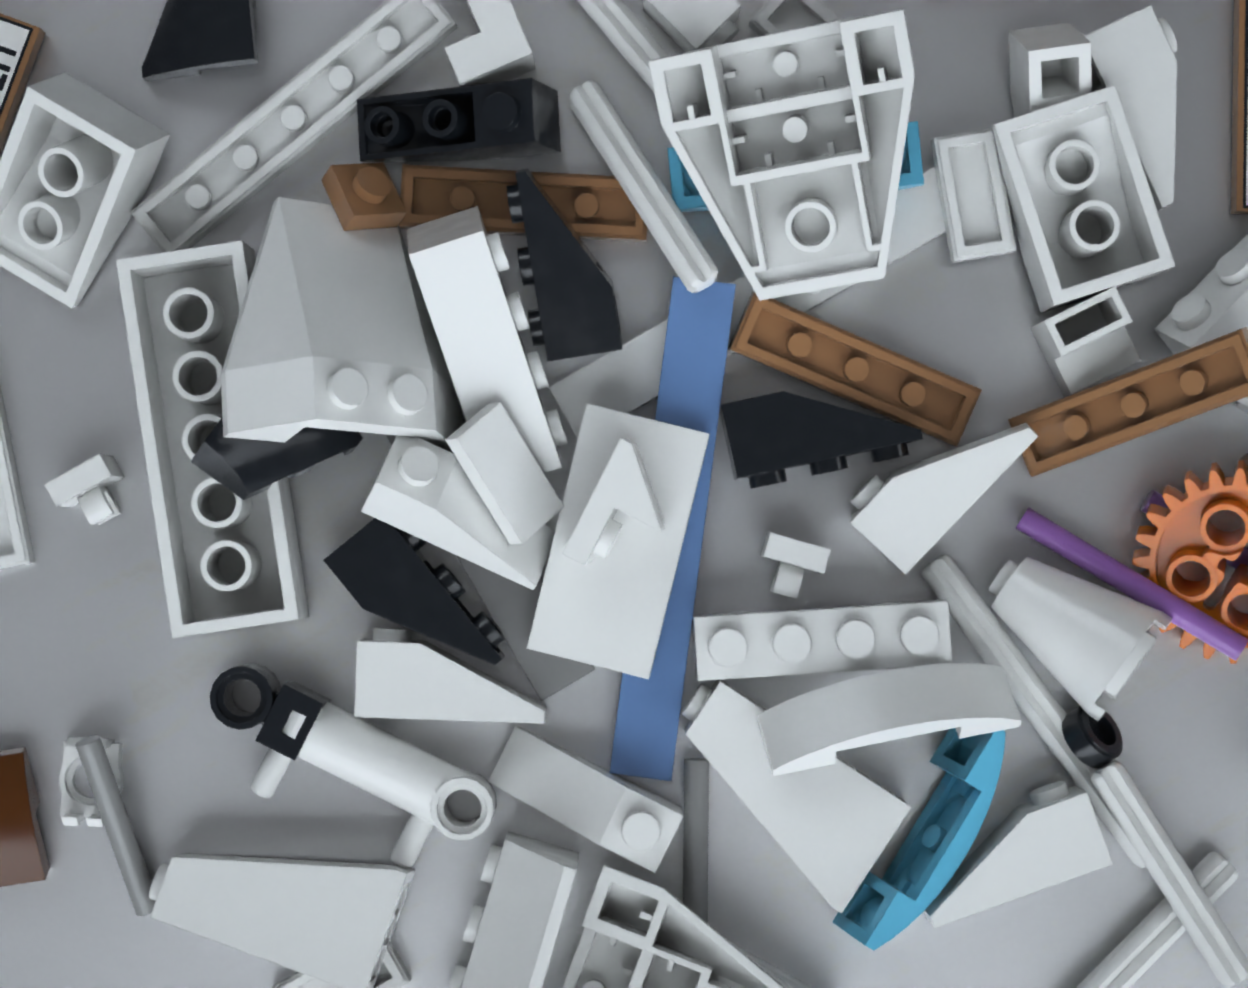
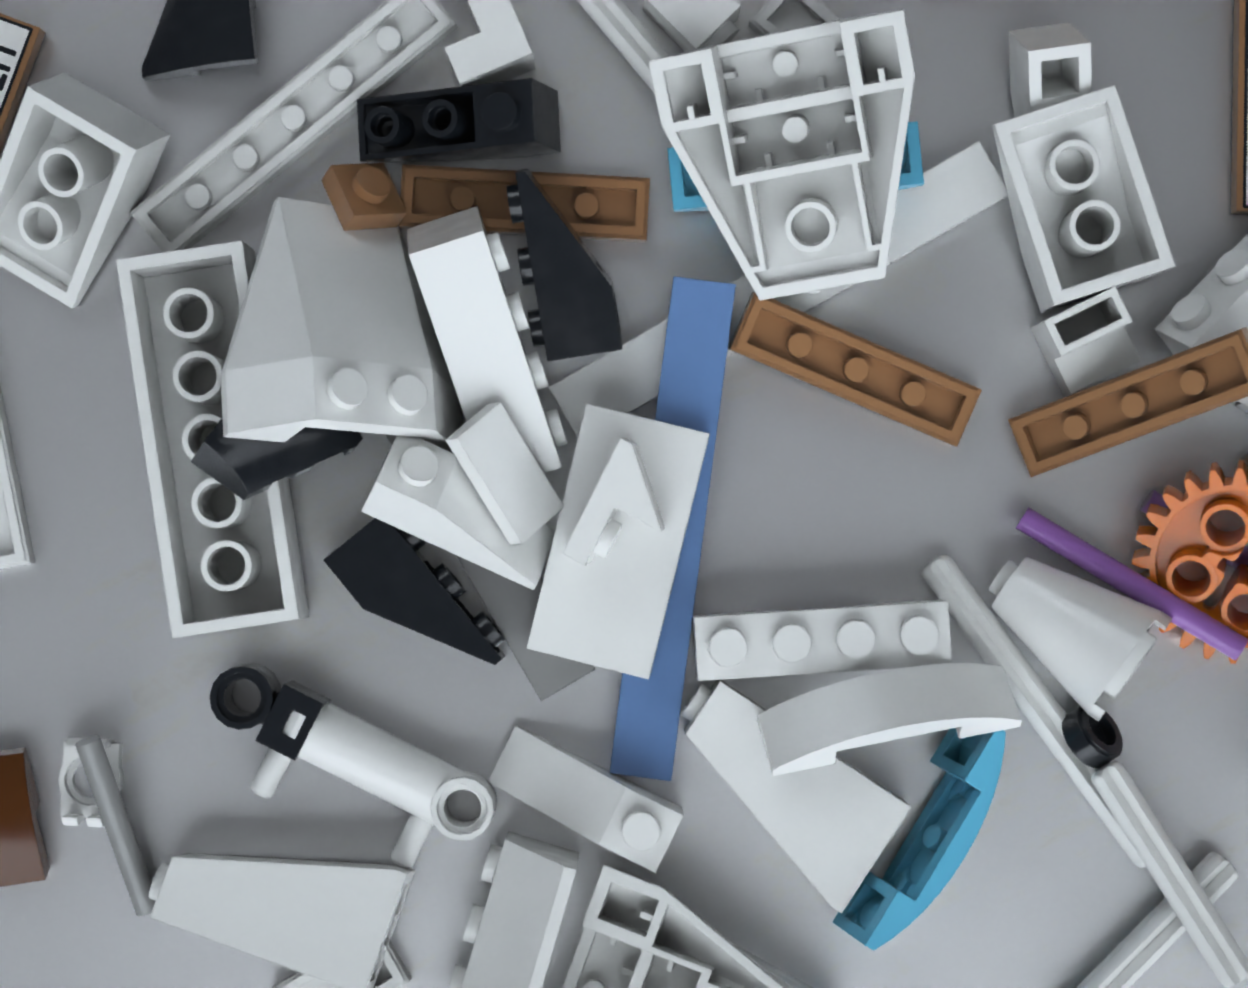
(88, 488): white tile -> none
(426, 683): white slope -> none
(643, 187): white axle -> none
(696, 836): light grey bar -> none
(793, 559): white tile -> none
(794, 431): black slope -> none
(928, 497): white slope -> none
(973, 195): white tile -> none
(1029, 851): white slope -> none
(1141, 62): white slope -> none

